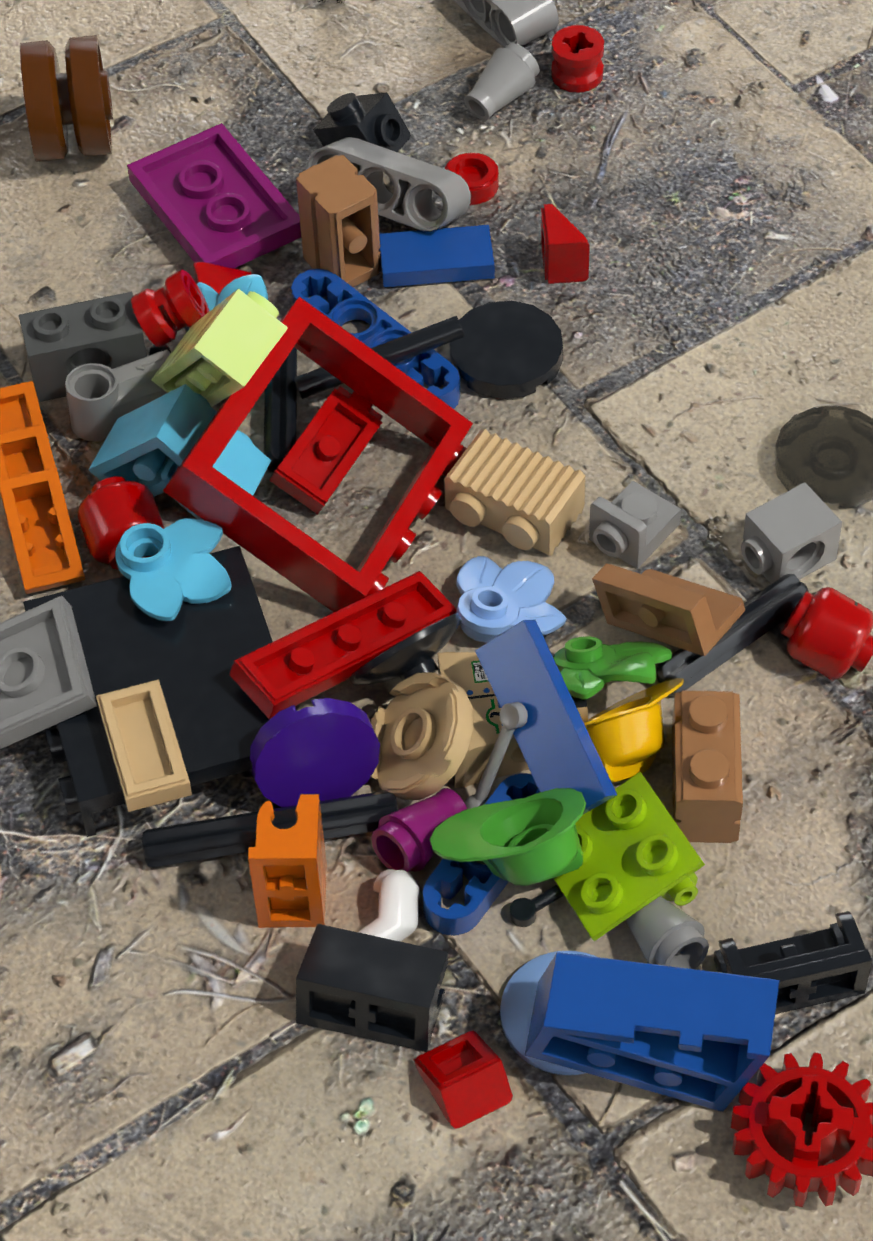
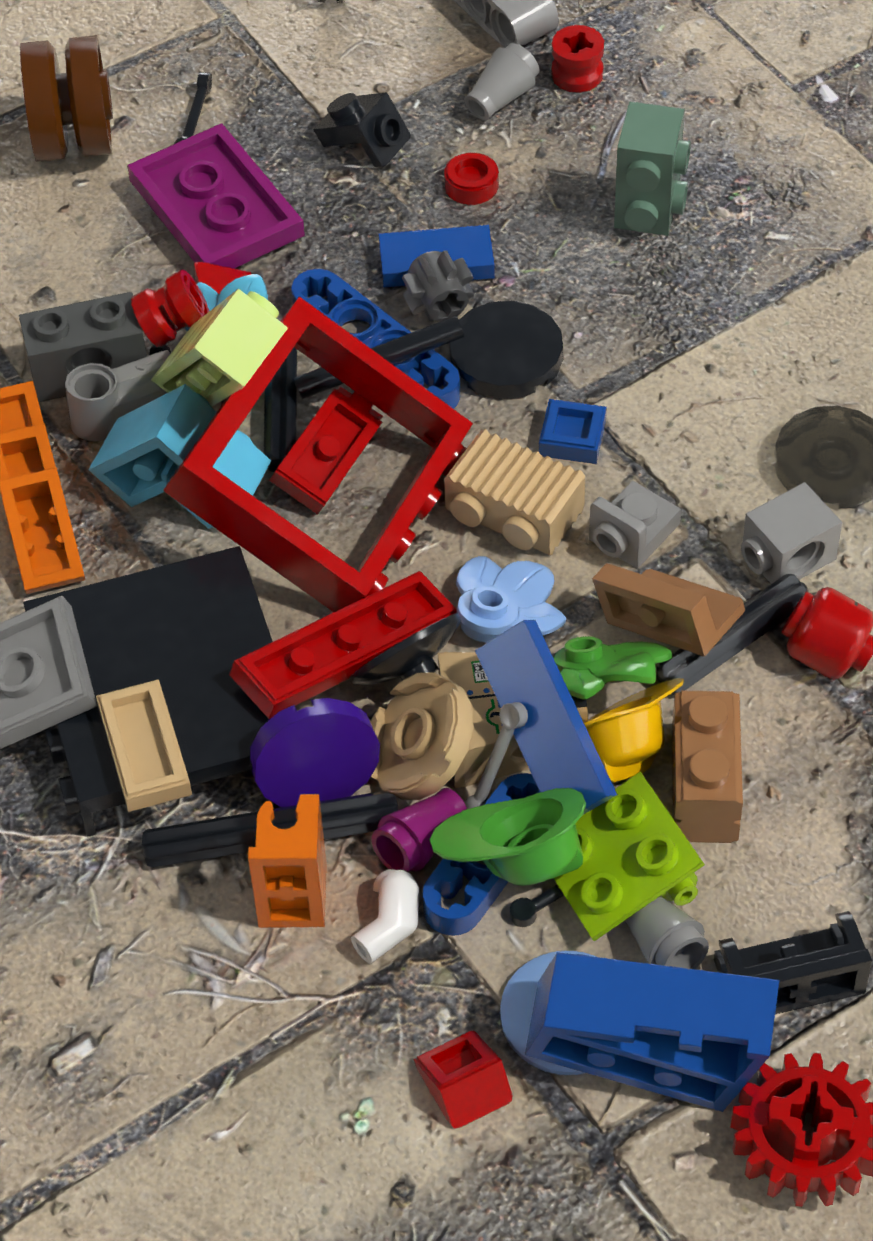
(111, 511): red head -> none
(177, 568): medium azure plate -> none
(204, 86): none -> black hinge
(339, 220): medium nougat brick -> none
(371, 987): black hinge -> none
(411, 180): light grey beam -> none
(438, 285): none -> flat silver gear
(563, 248): red slope -> none
(572, 431): none -> blue tile
(649, 168): none -> sand green brick

